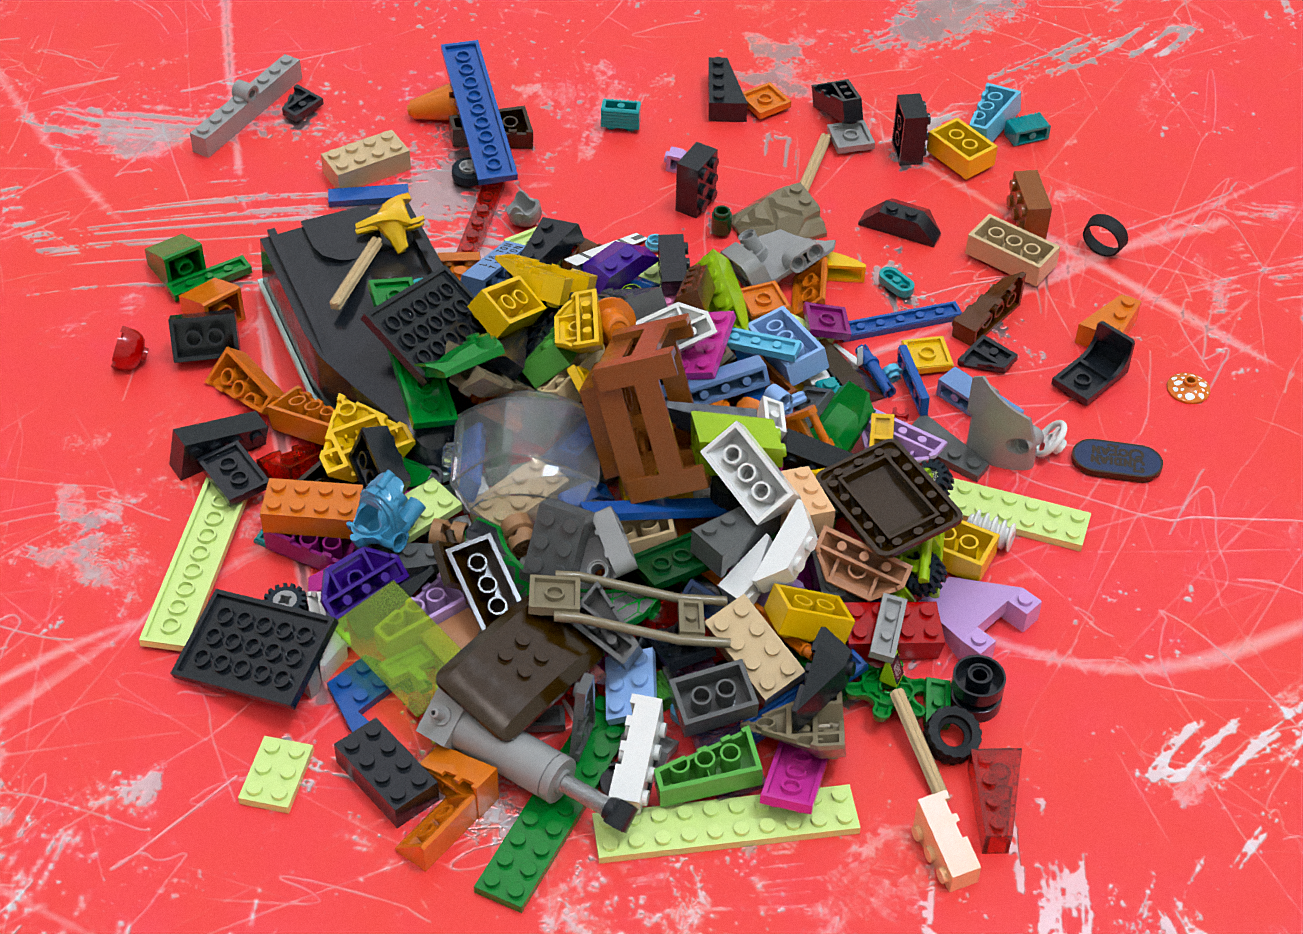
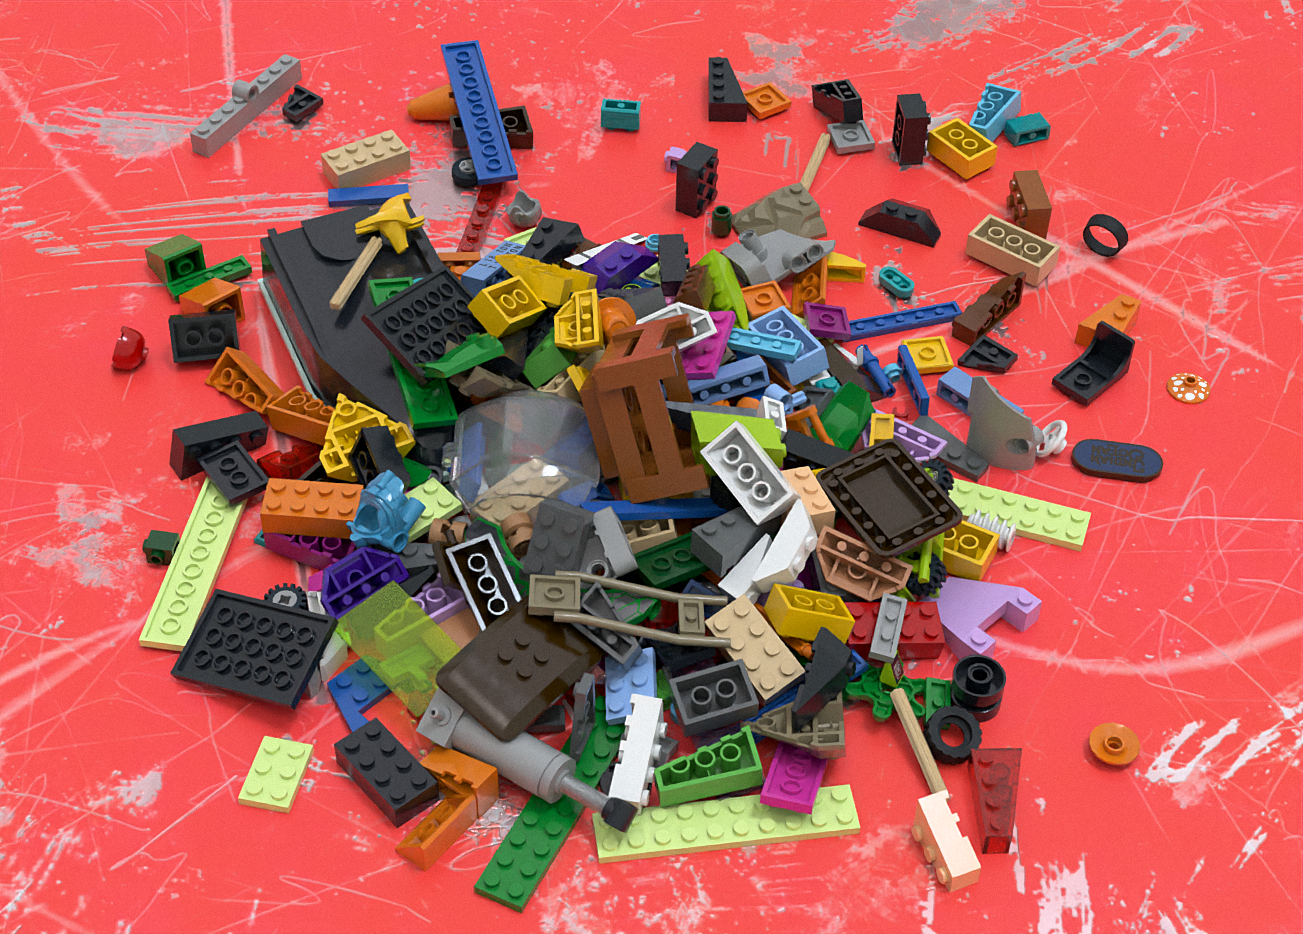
(160, 547): none -> dark green brick
(1116, 736): none -> orange dish

